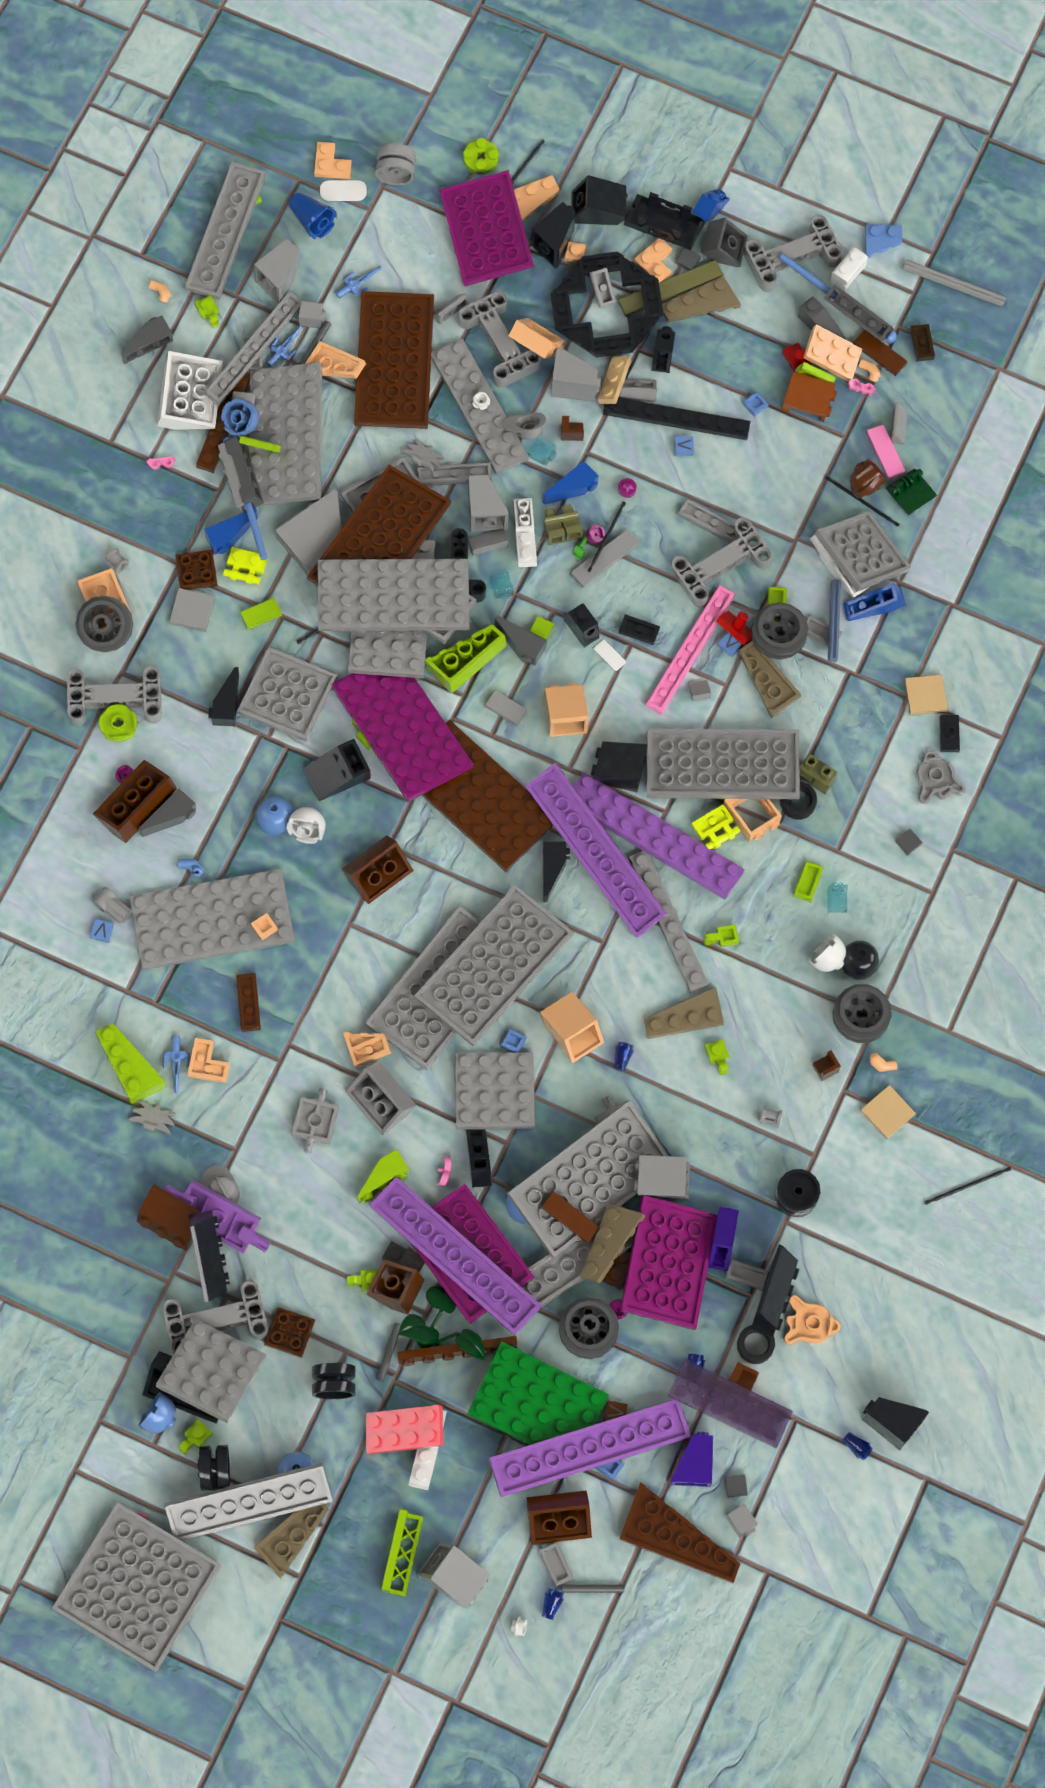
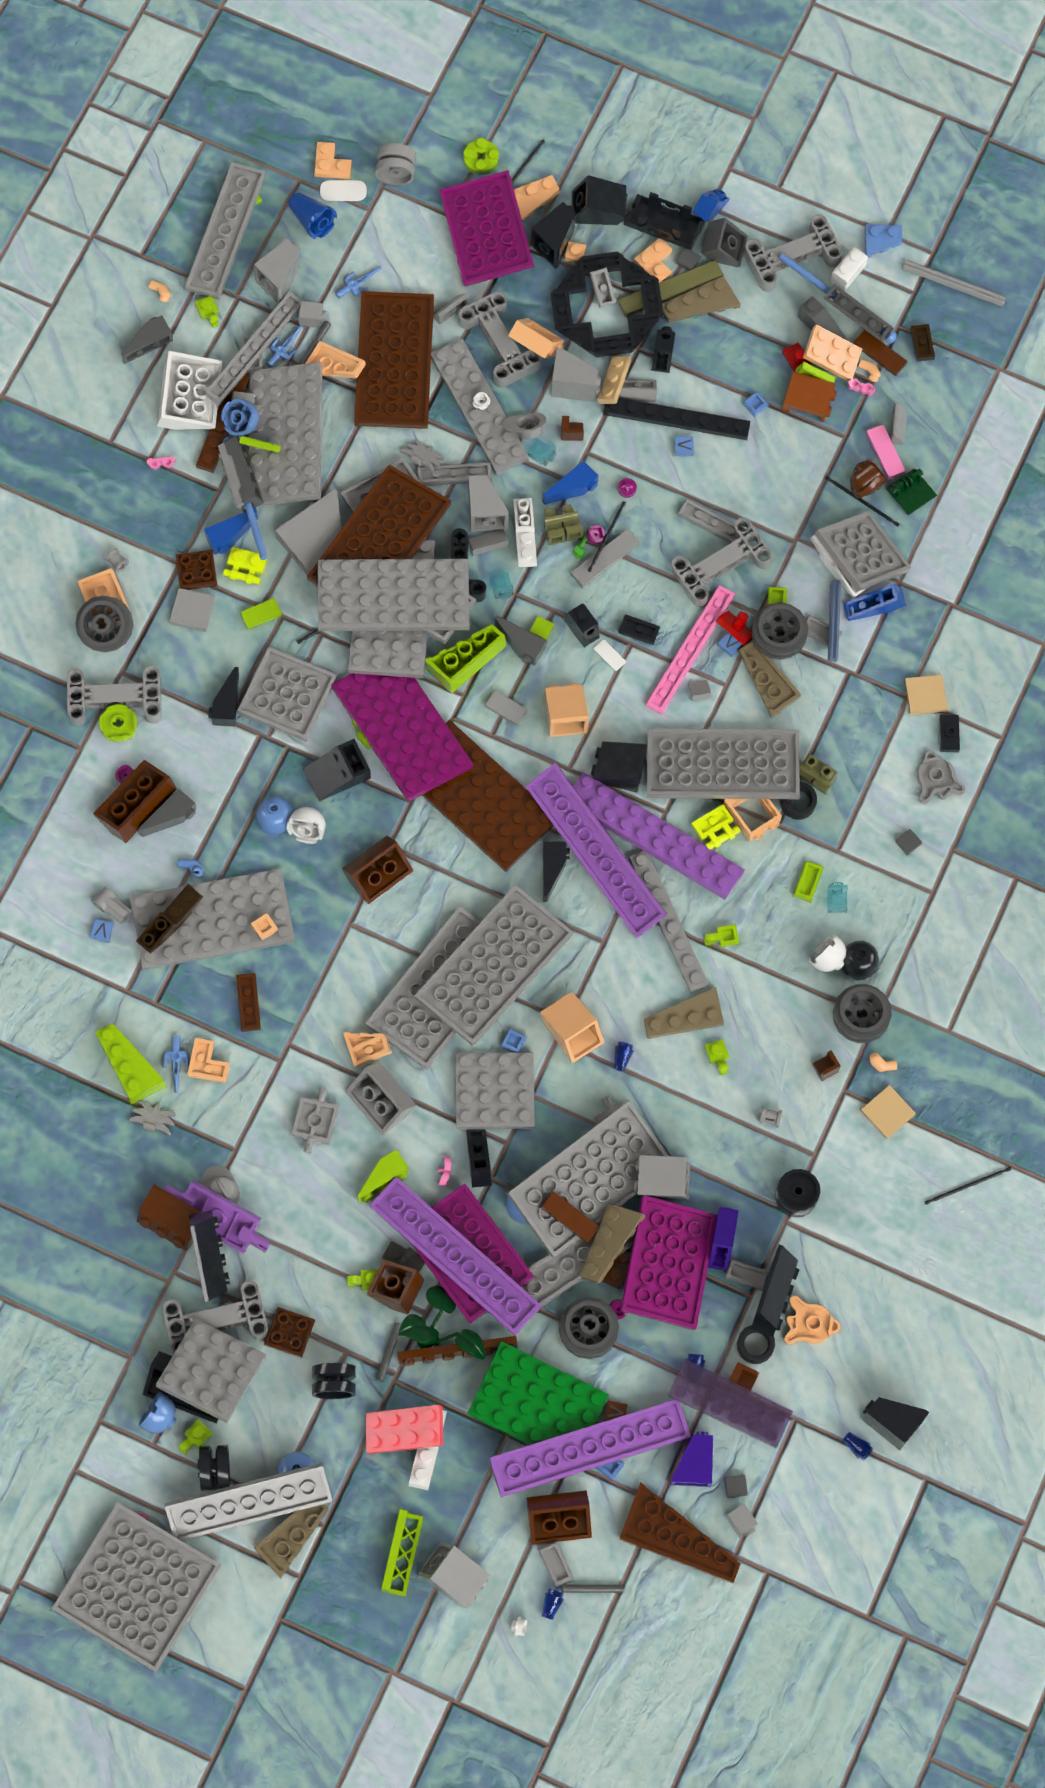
(170, 920): none -> dark brown slope

